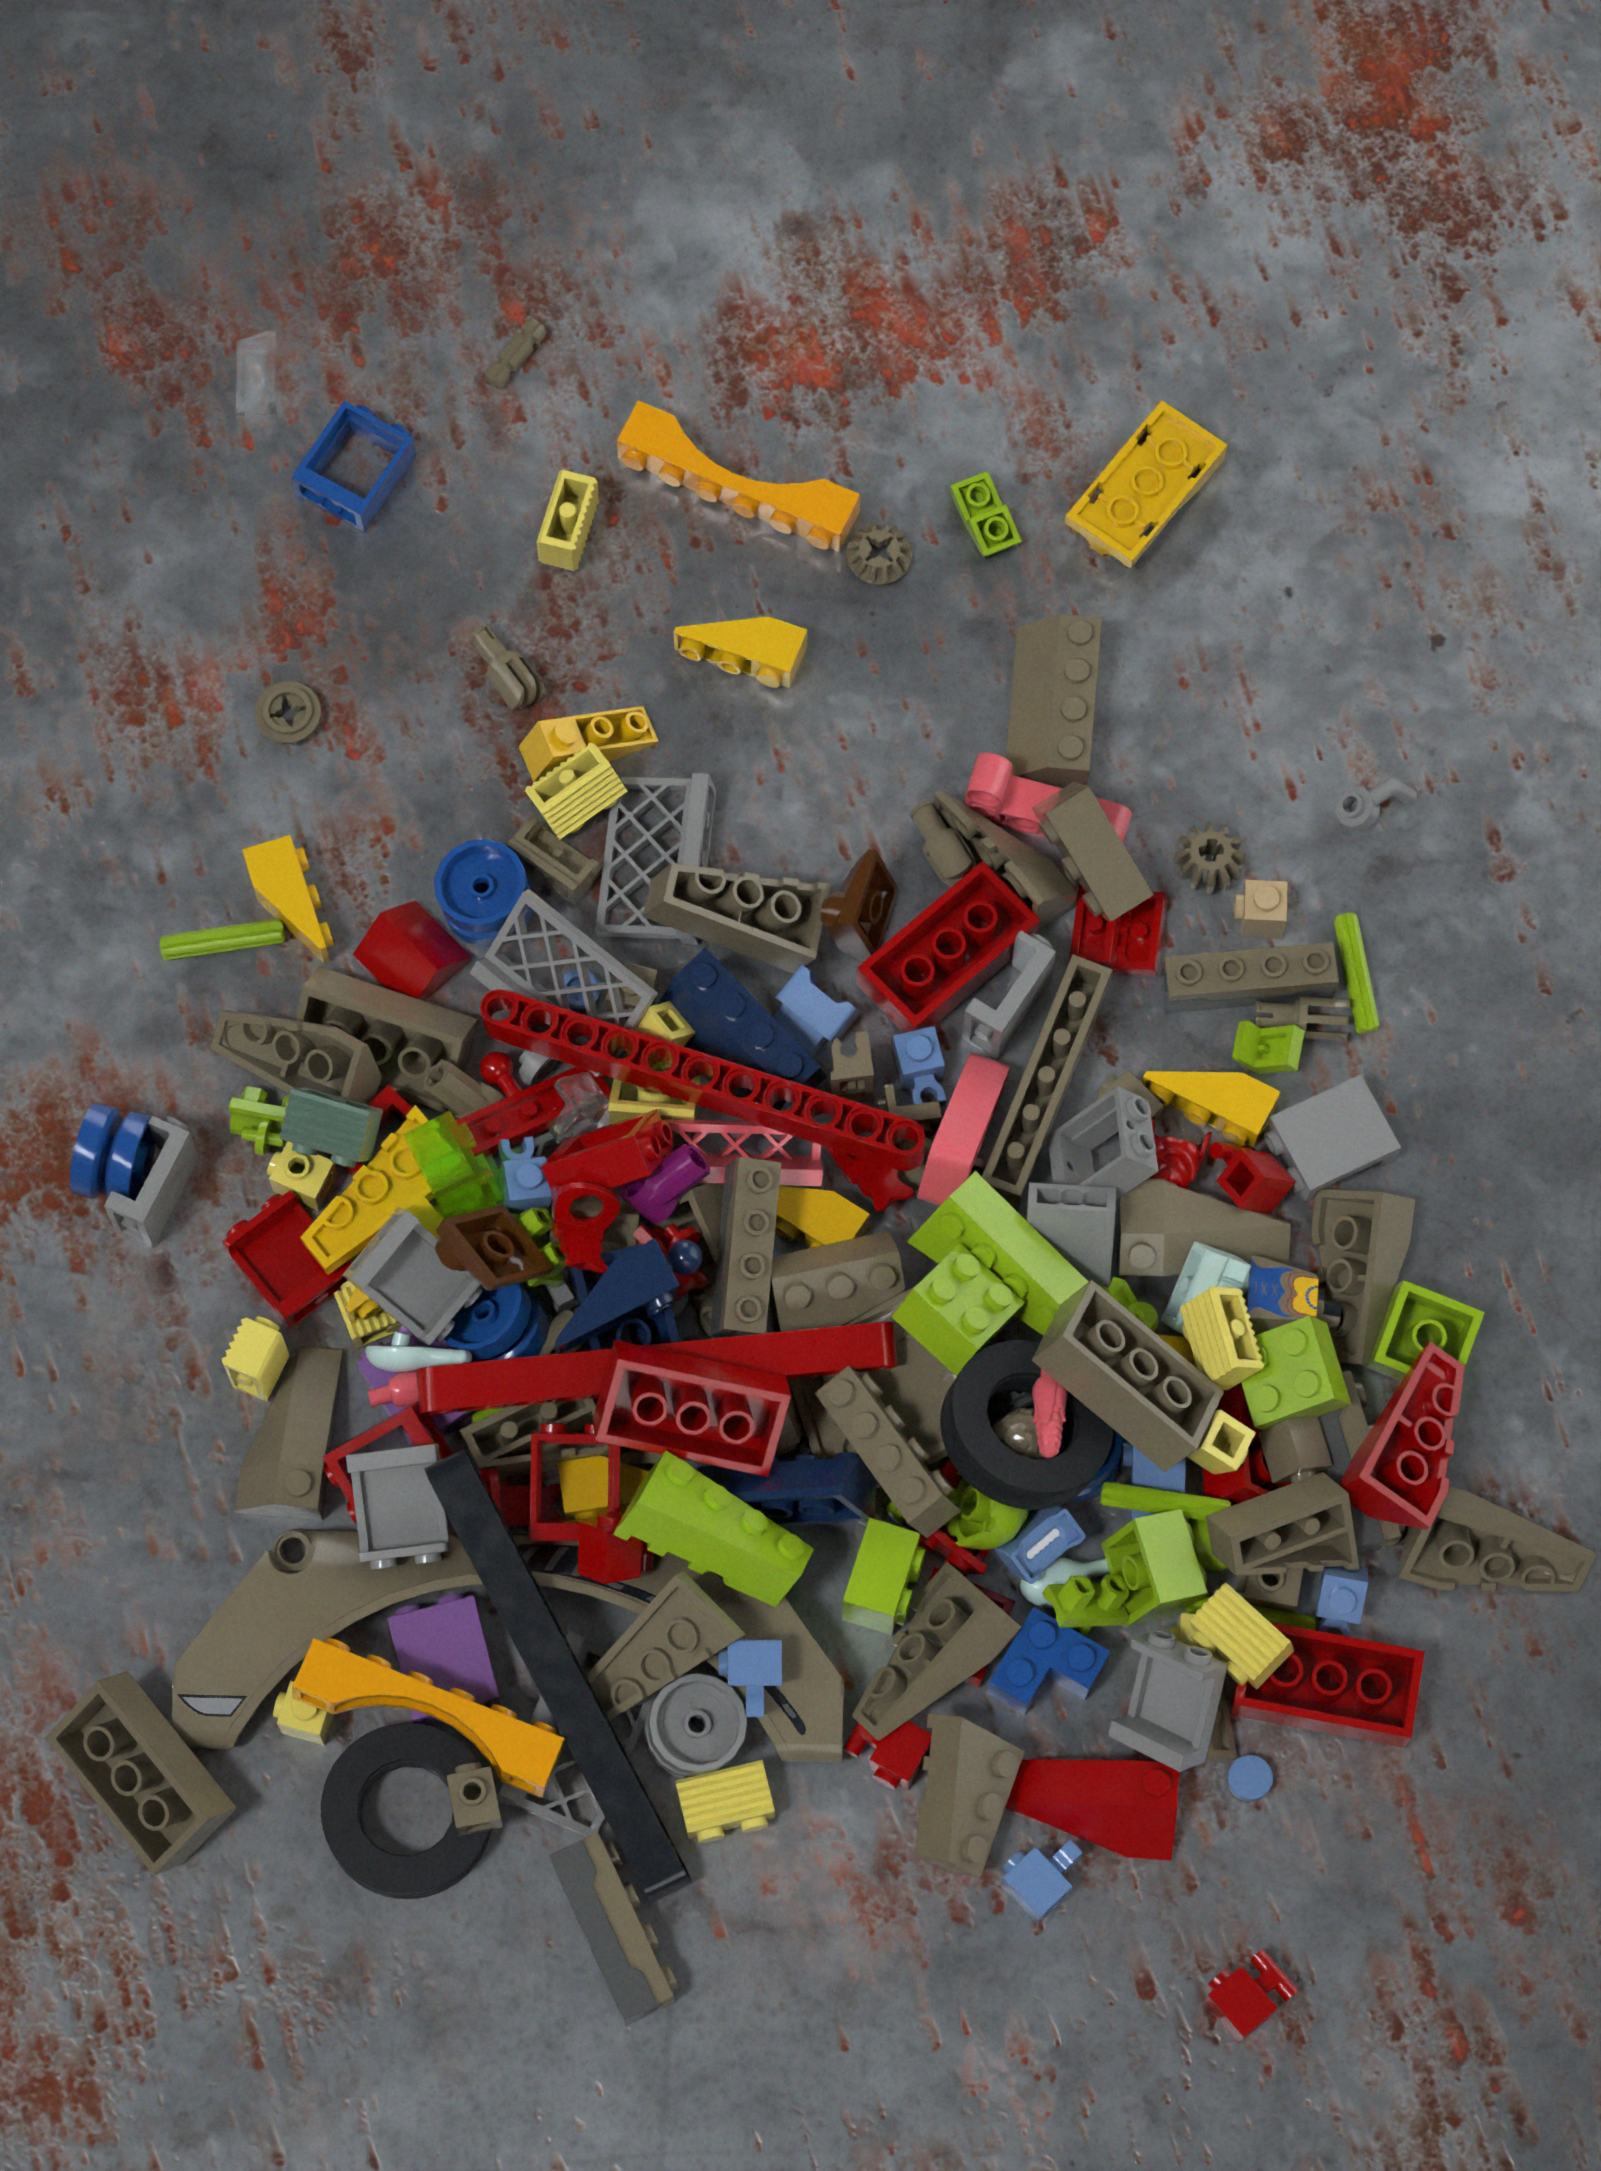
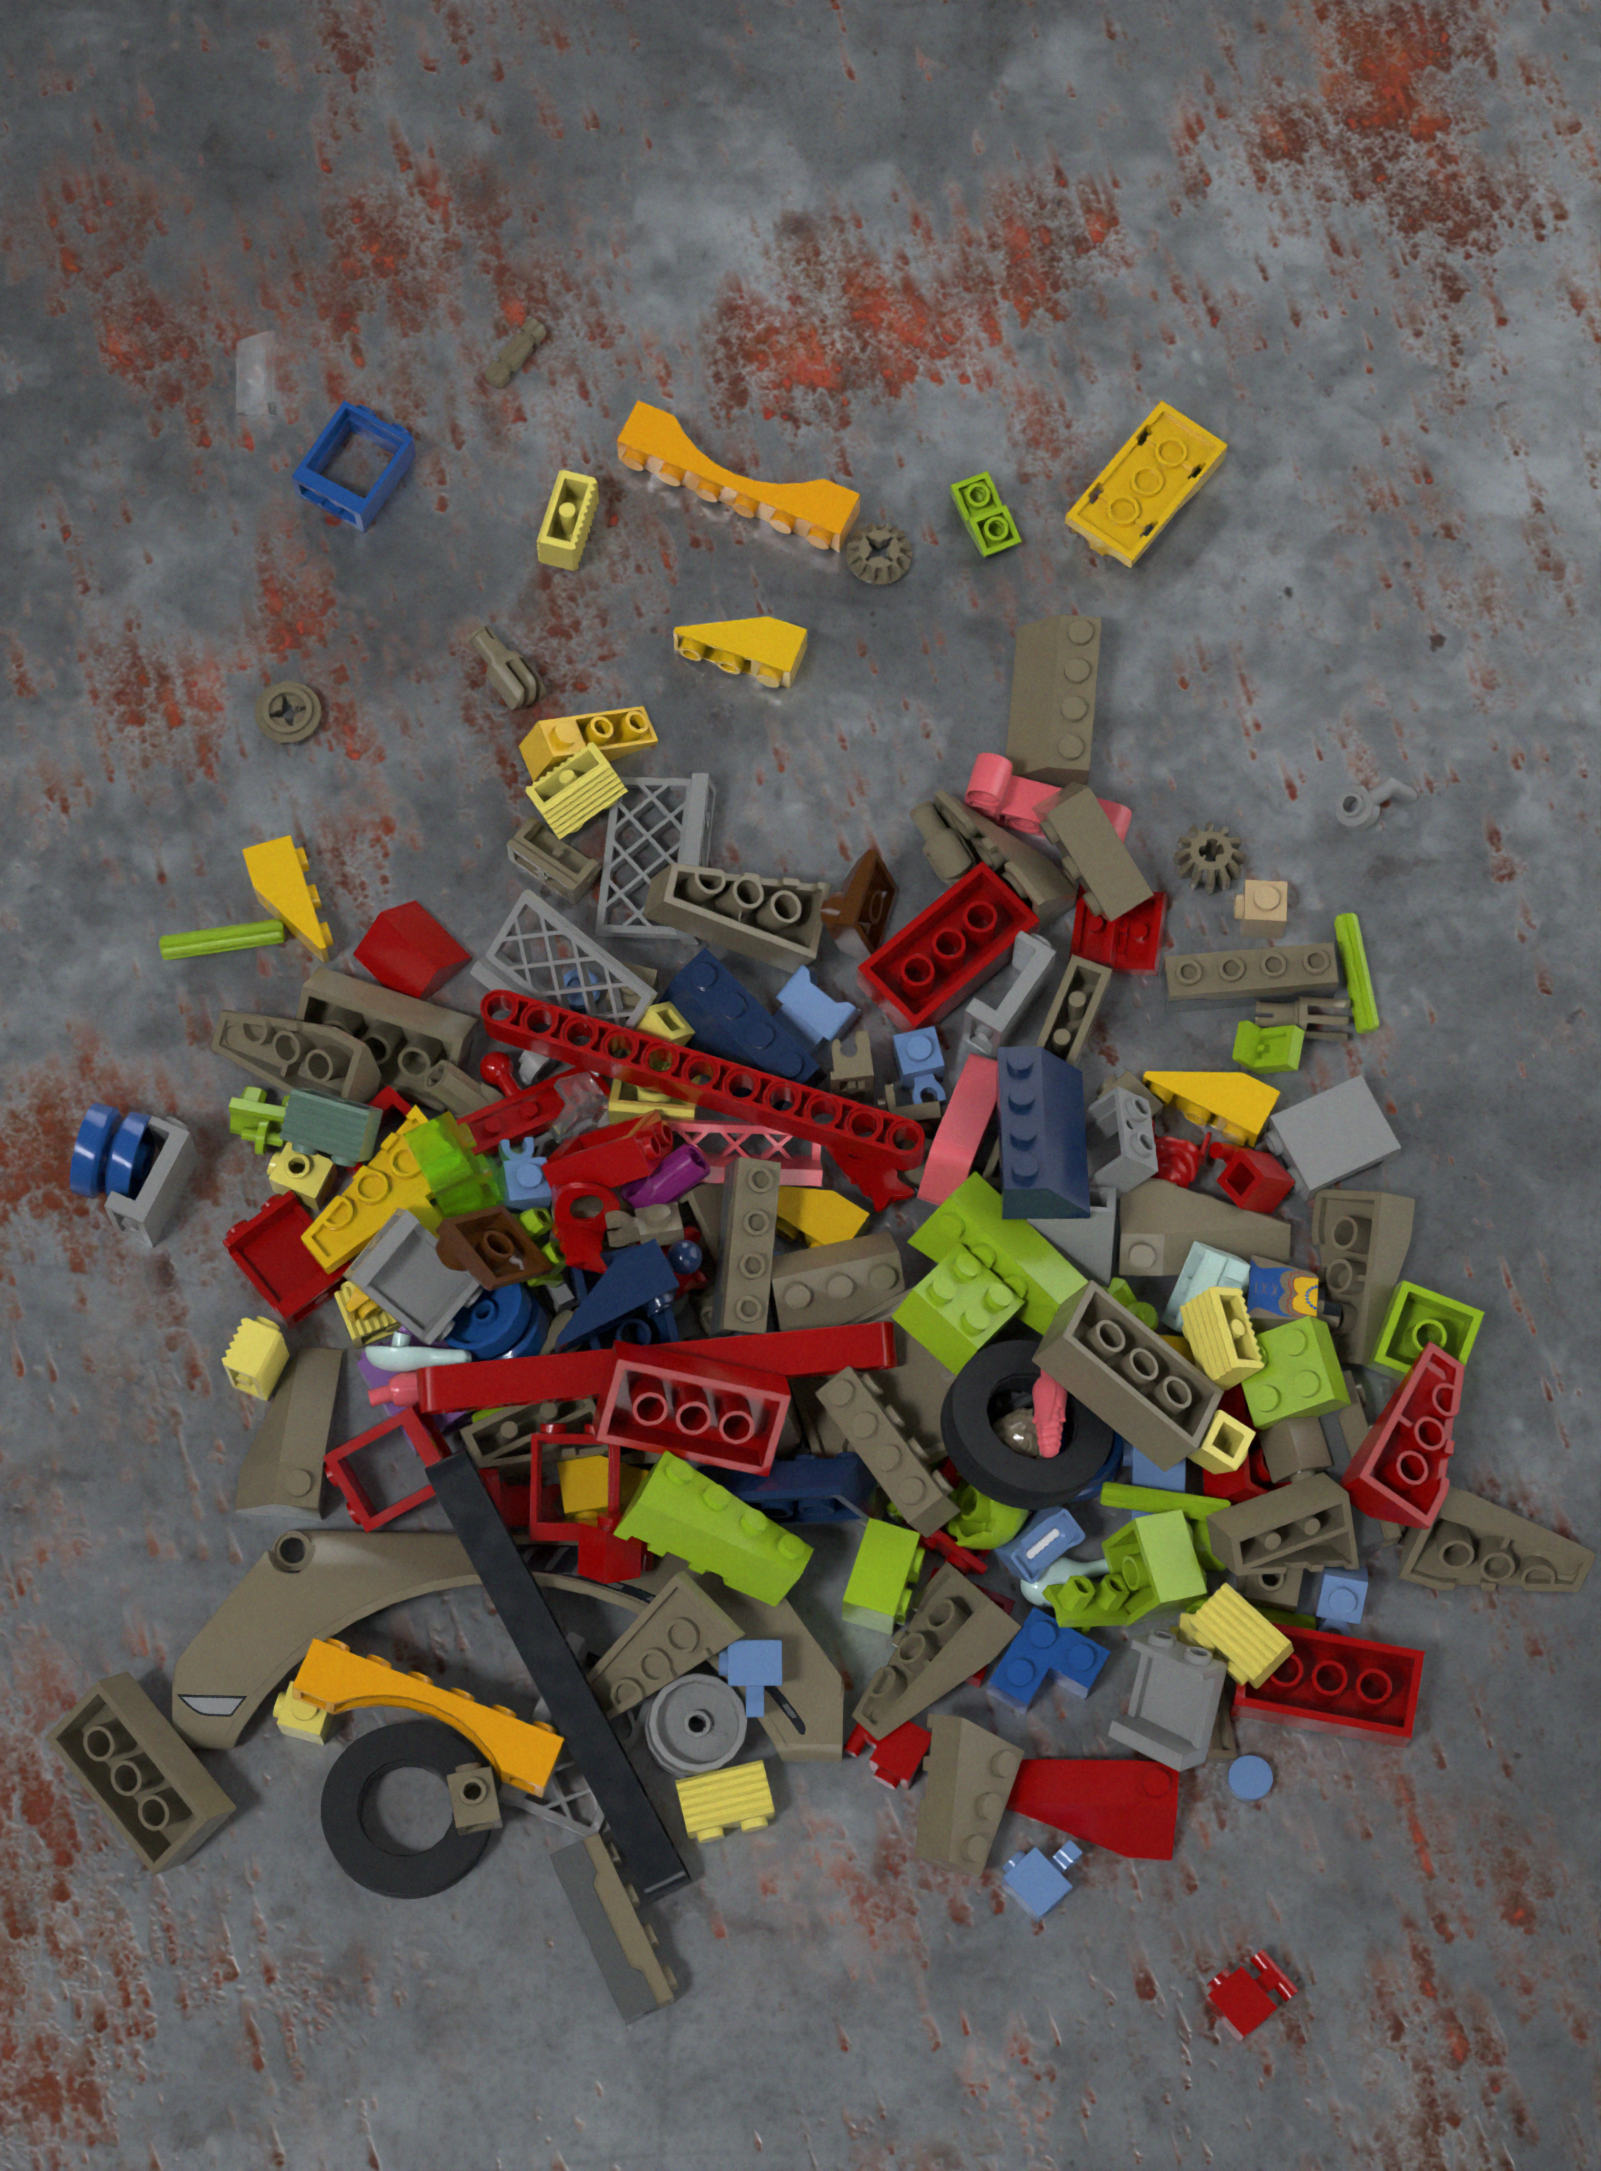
(397, 1506): light grey panel -> none
(446, 1647): medium lavender brick -> none
(479, 889): blue wheel -> none
(650, 1222): none -> dark tan plate
(1041, 1136): none -> dark blue slope

